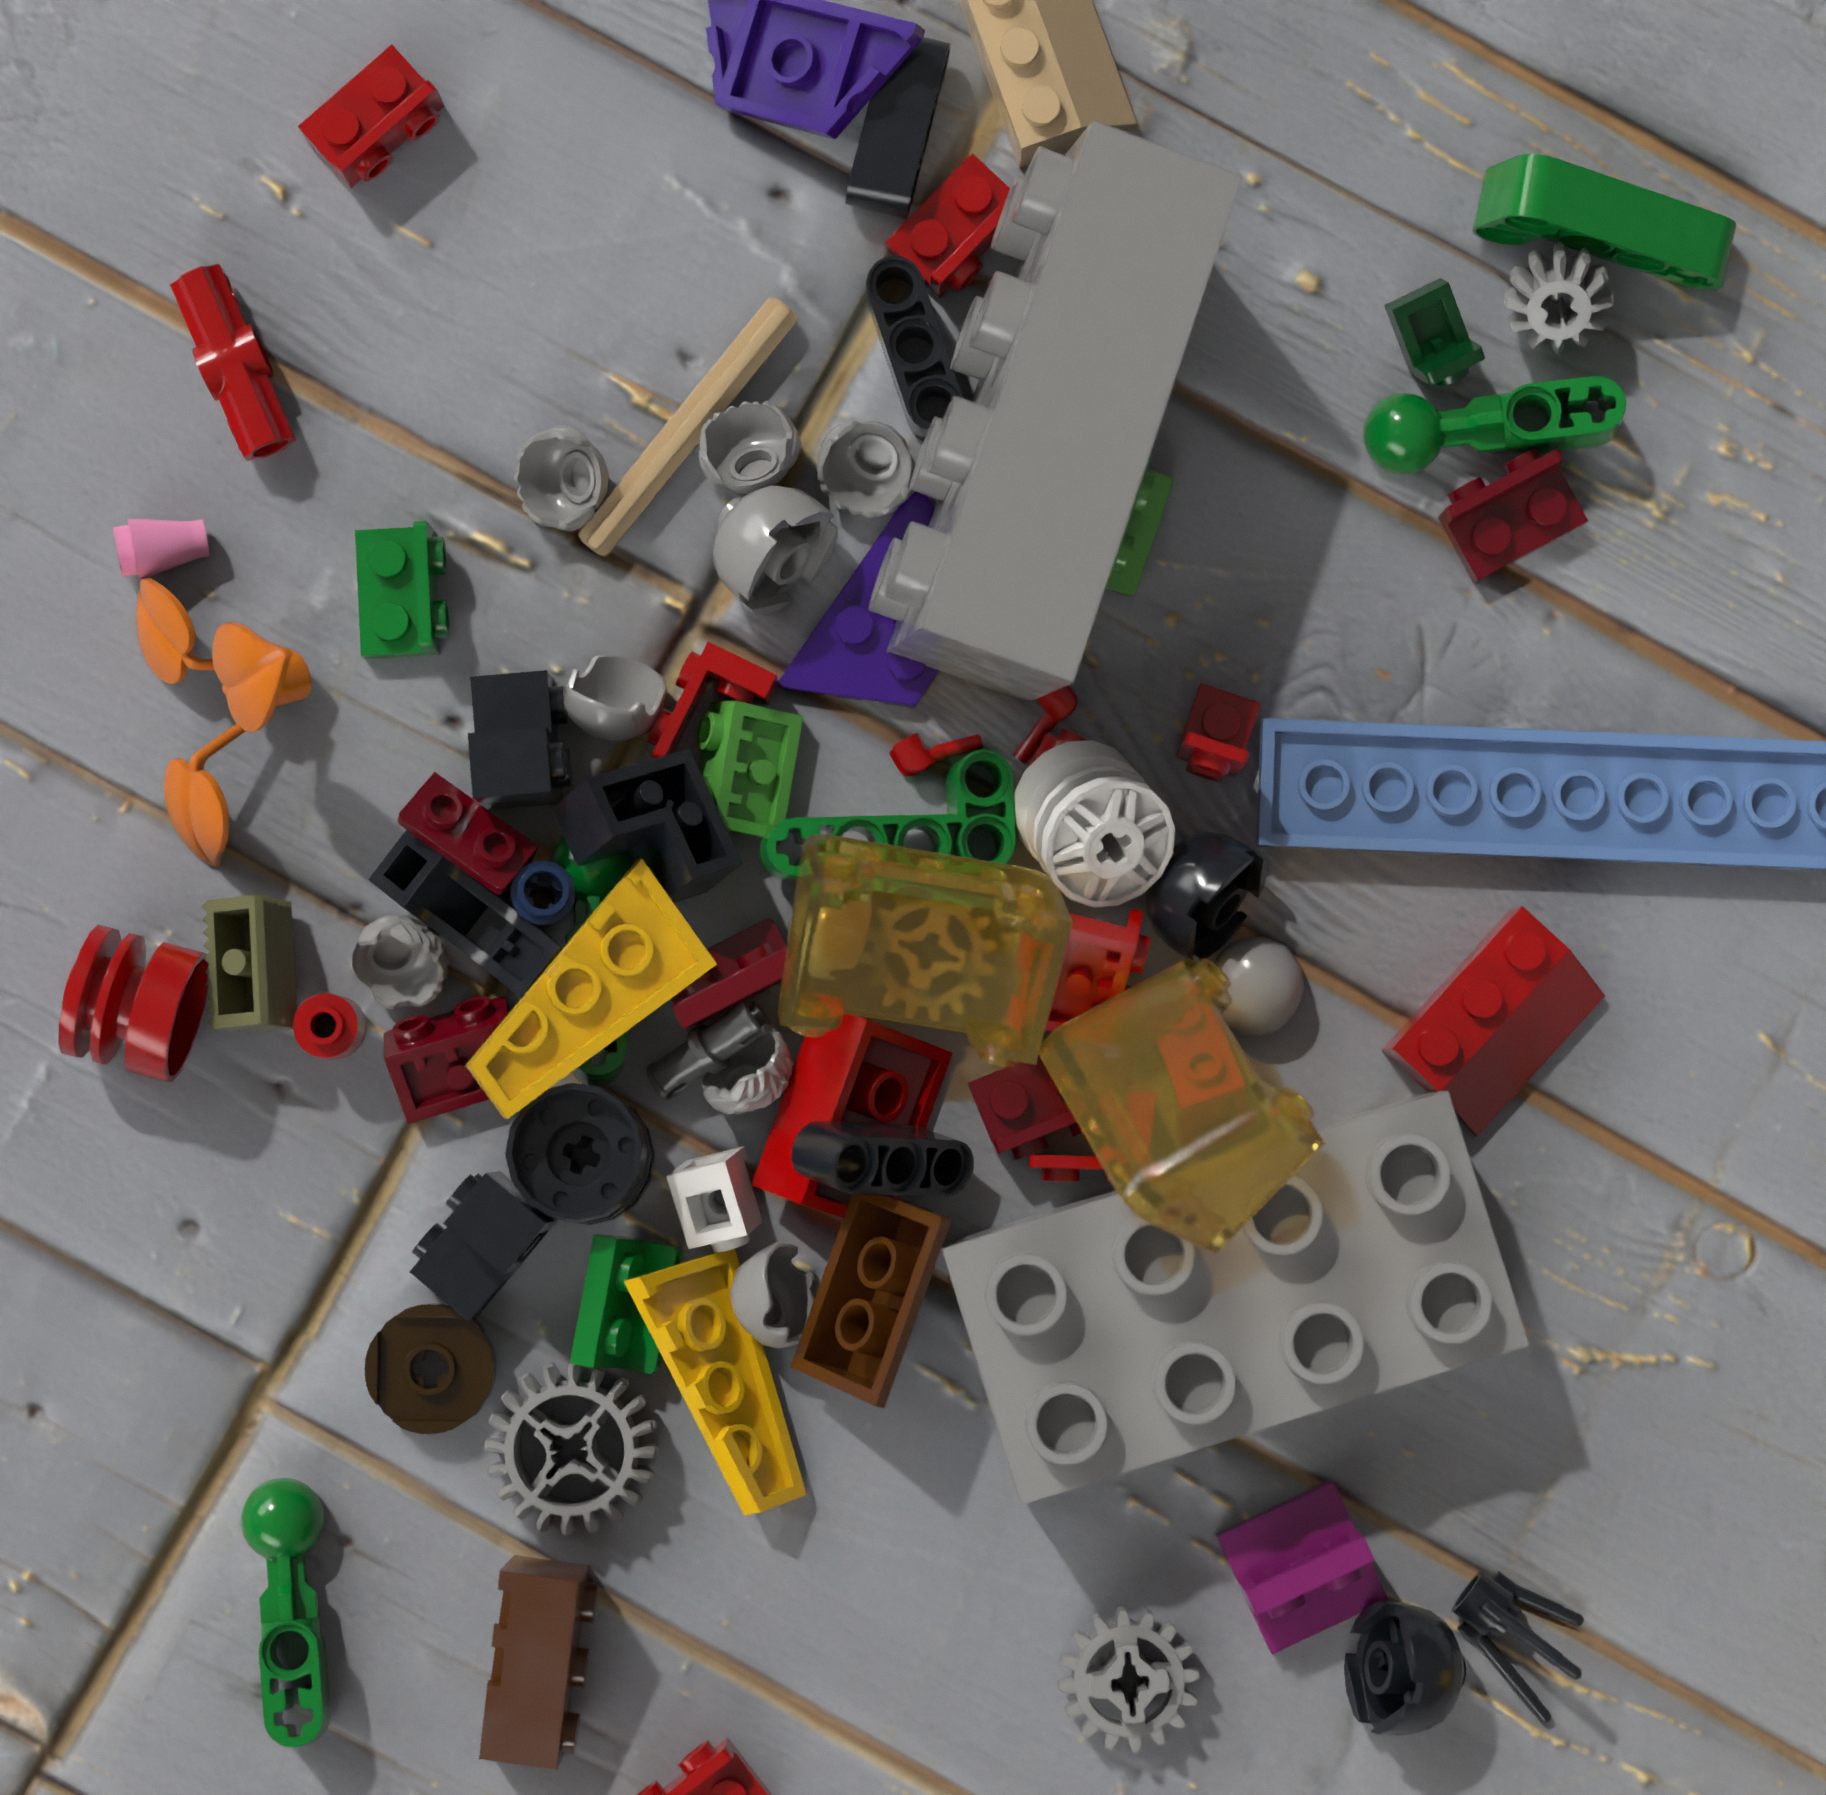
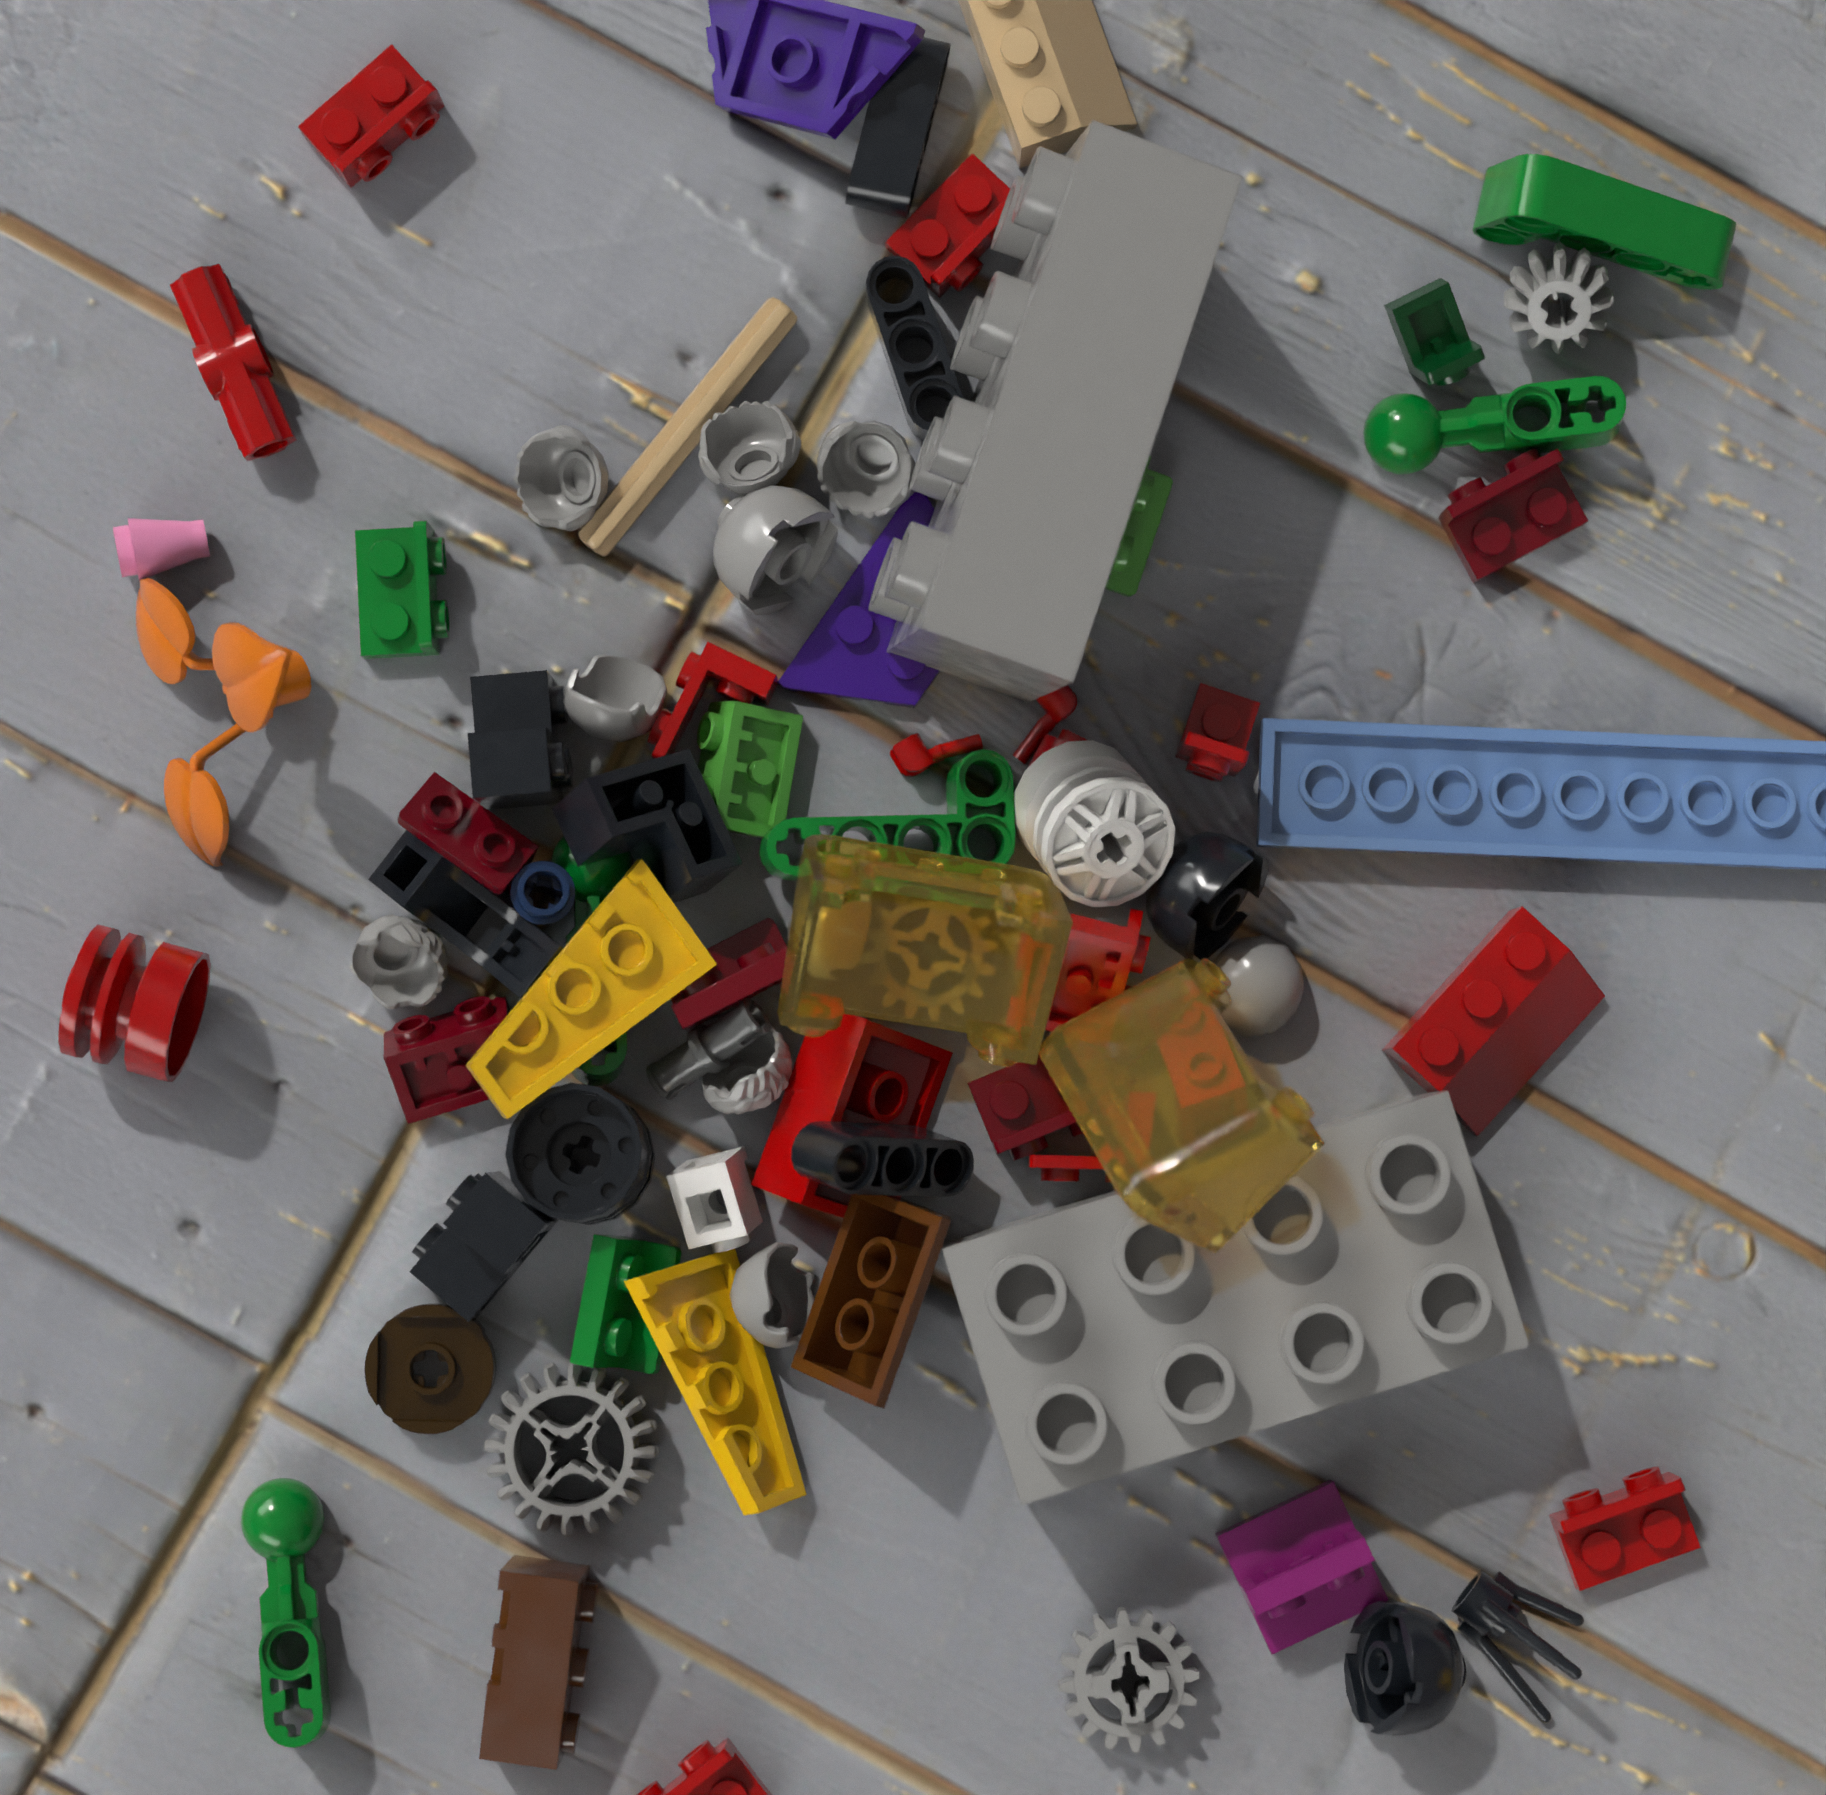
(250, 964): olive brick -> none
(349, 1030): red brick -> none
(1624, 1528): none -> red bracket

